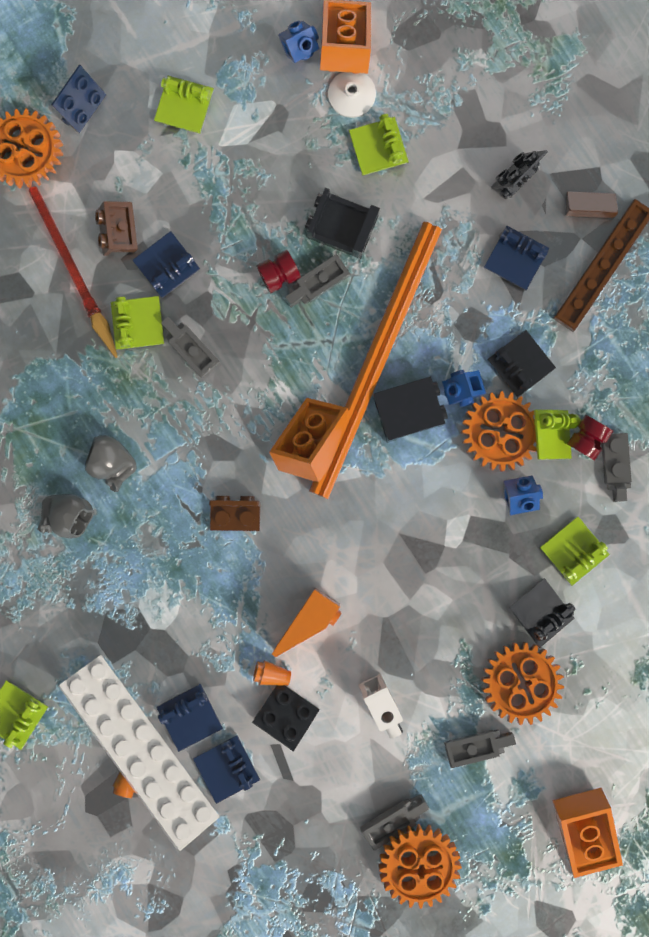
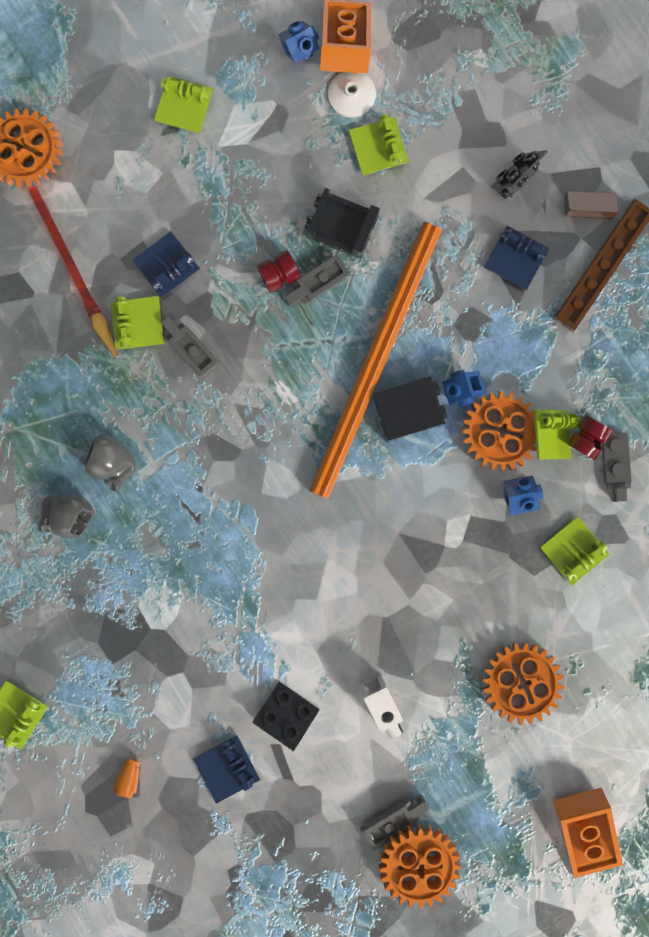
(78, 99): dark blue hinge -> none
(116, 227): reddish brown bracket -> none
(139, 752): white plate -> none
(189, 717): dark blue hinge -> none
(234, 515): reddish brown bracket -> none
(271, 674): orange cone -> none
(310, 440): orange slope -> none
(312, 618): orange slope -> none
(477, 747): dark grey hinge -> none
(521, 363): black hinge -> none
(542, 612): black hinge -> none

